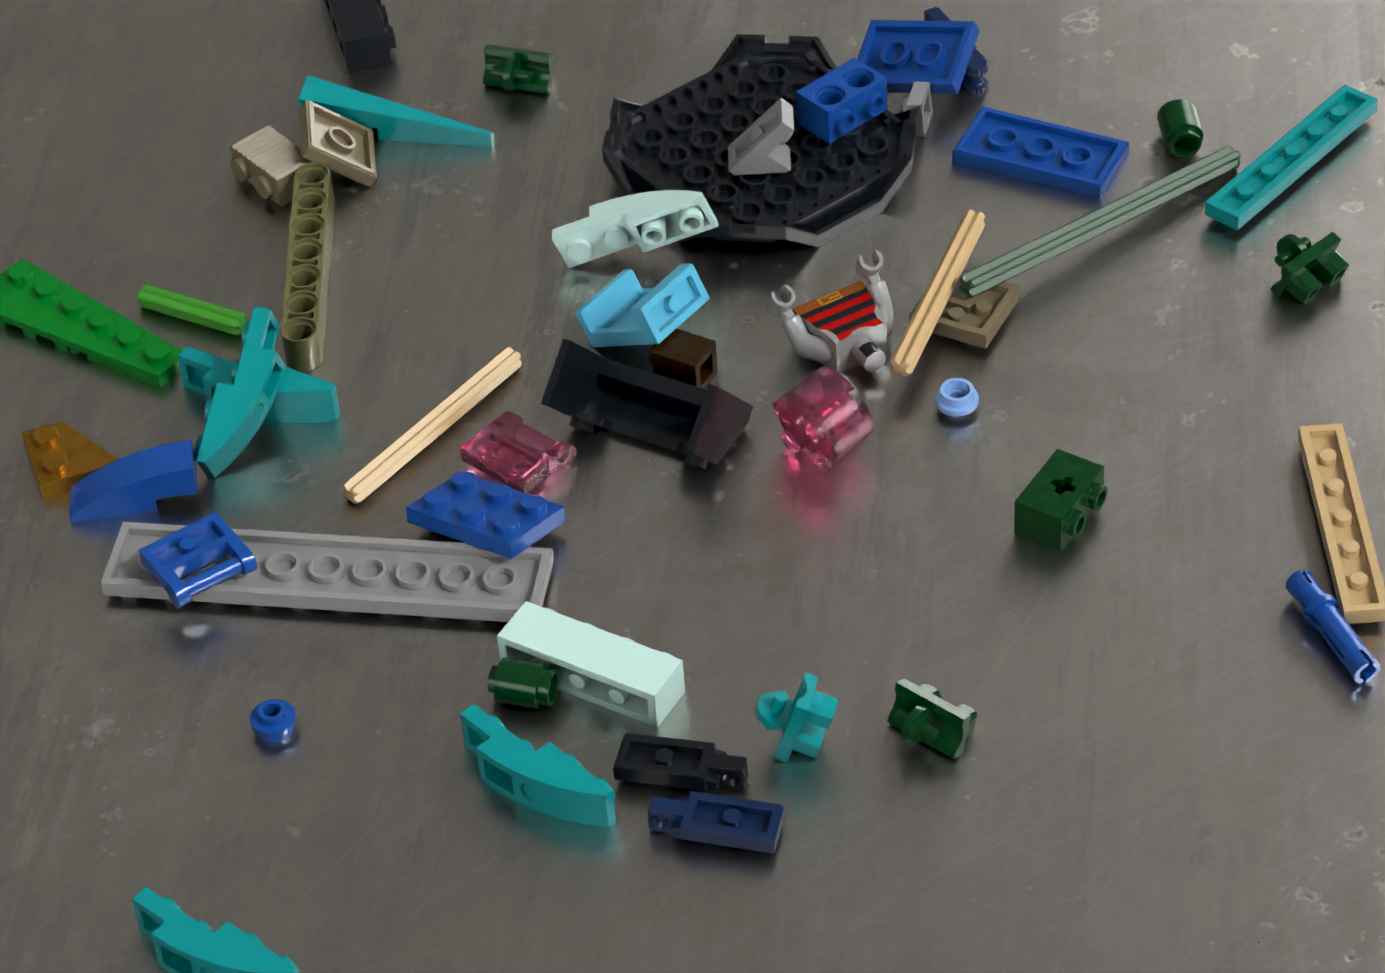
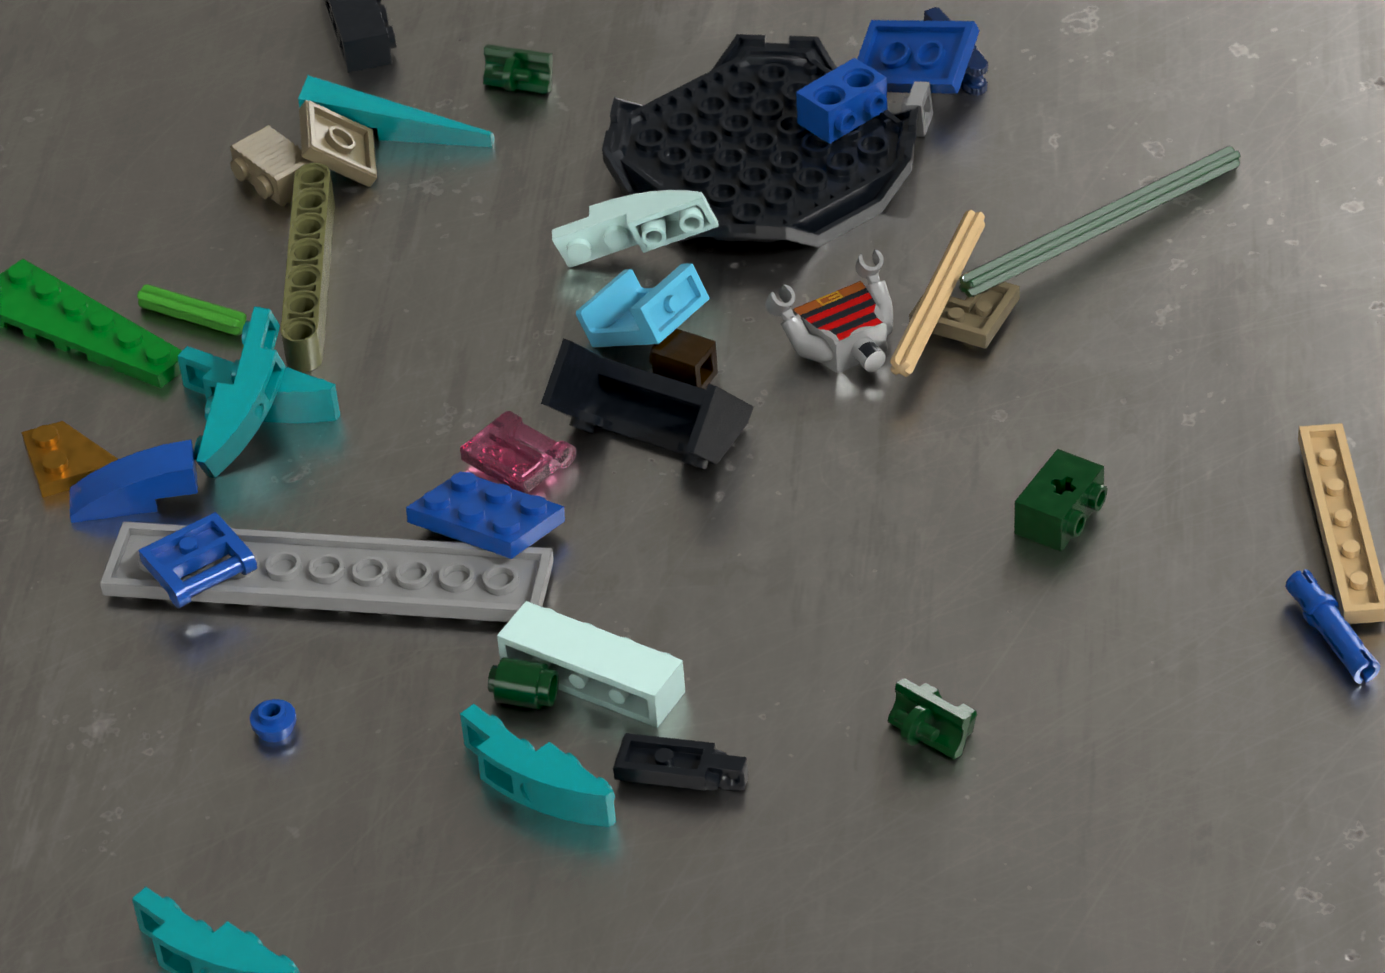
(431, 425): tan axle -> none
(718, 820): dark blue hinge -> none
(762, 145): light grey slope -> none
(801, 720): teal hips -> none
(823, 418): clear pink brick -> none
(957, 397): light blue plate -> none
(1041, 152): blue tile -> none
(1180, 127): dark green brick -> none
(1290, 157): teal plate -> none
(1302, 260): dark green hips -> none

